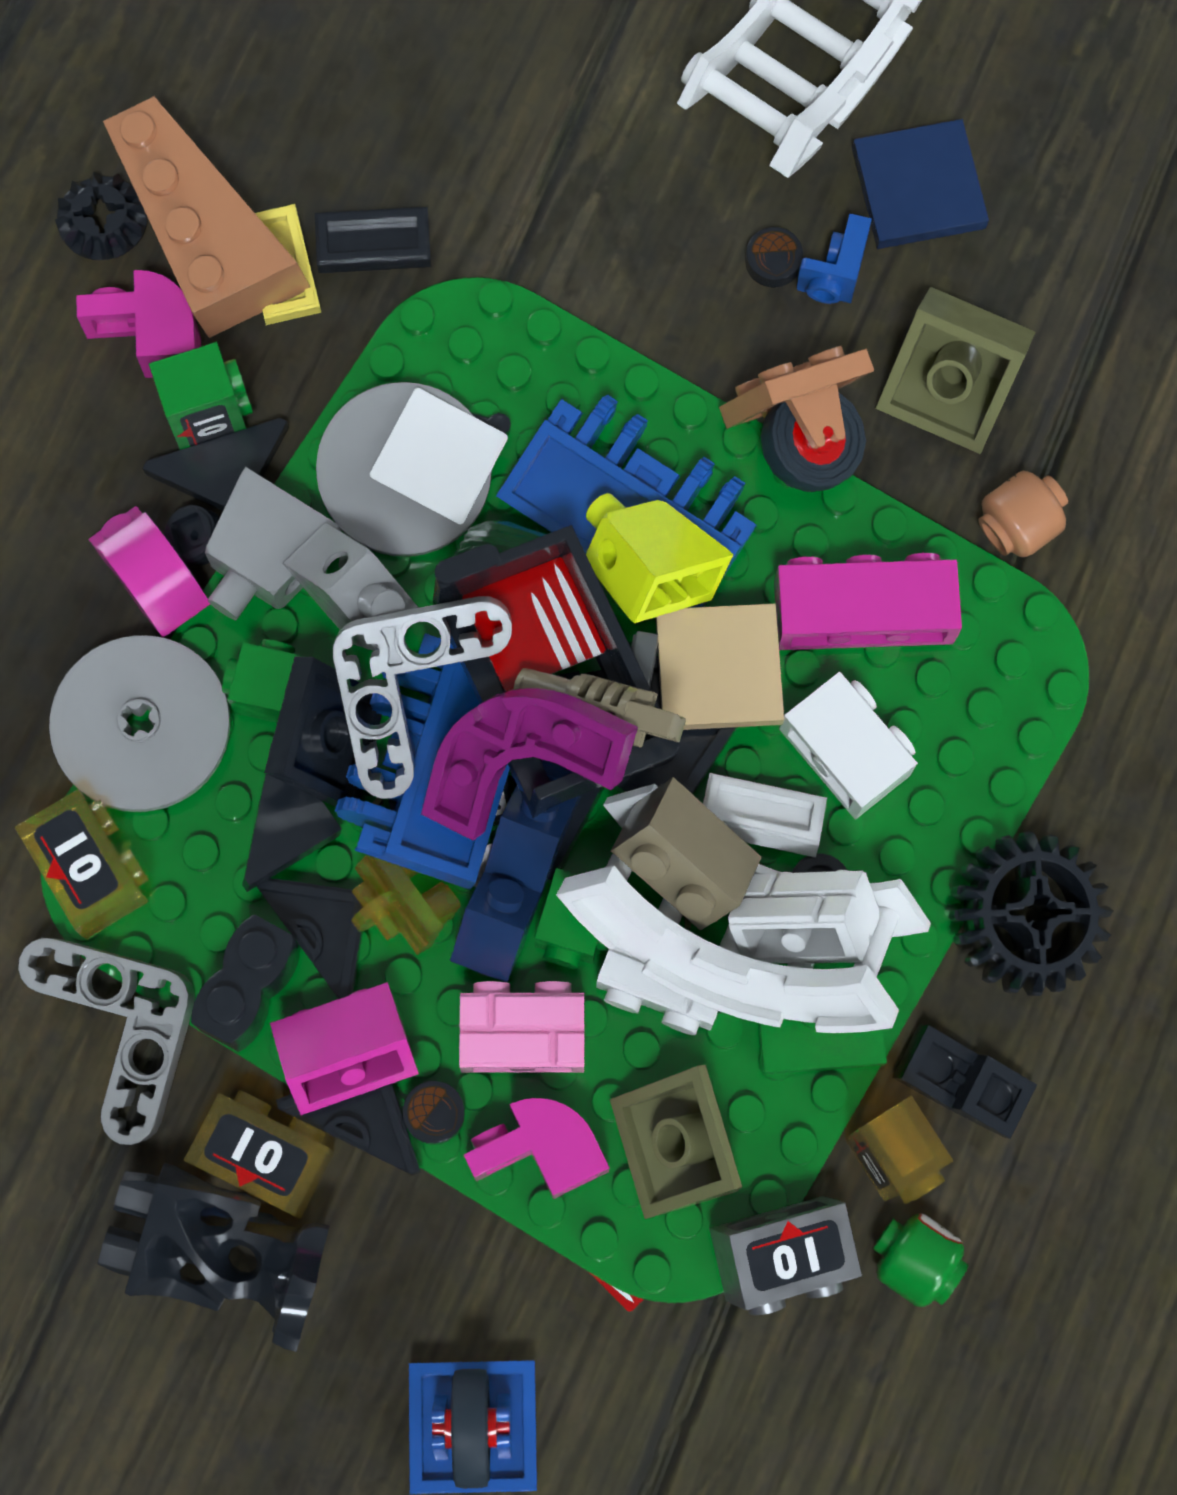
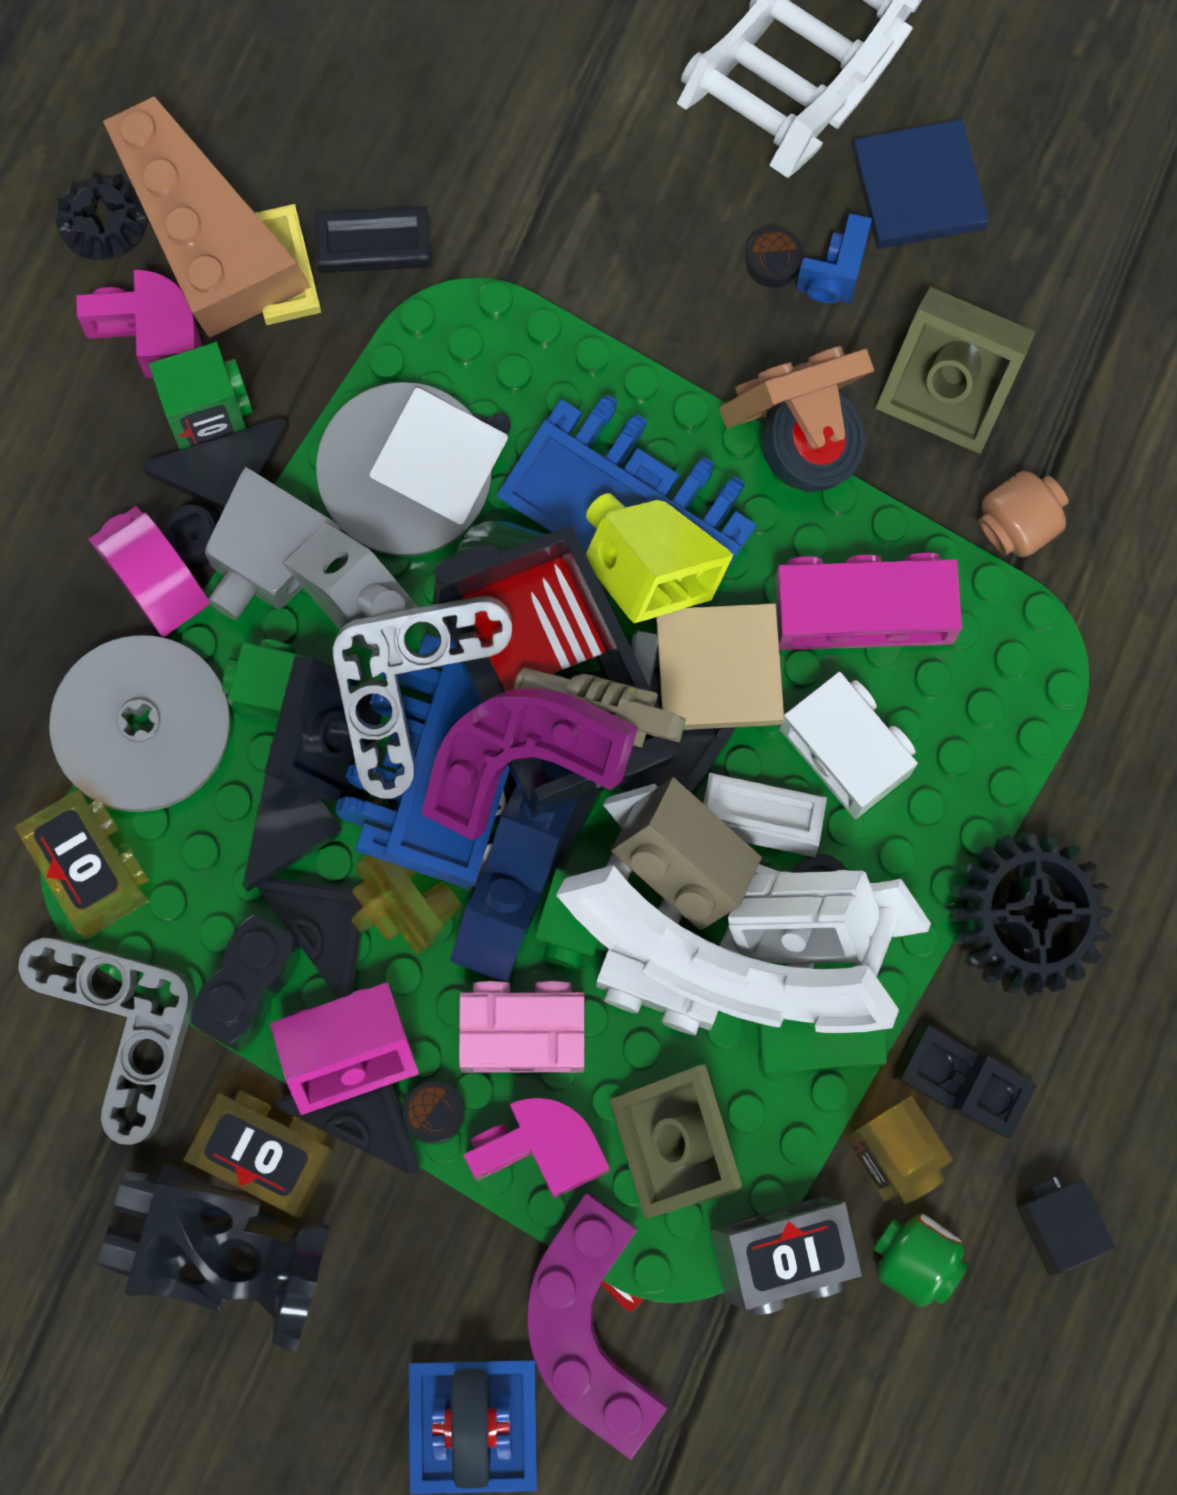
(564, 1333): none -> magenta plate
(1064, 1224): none -> black brick

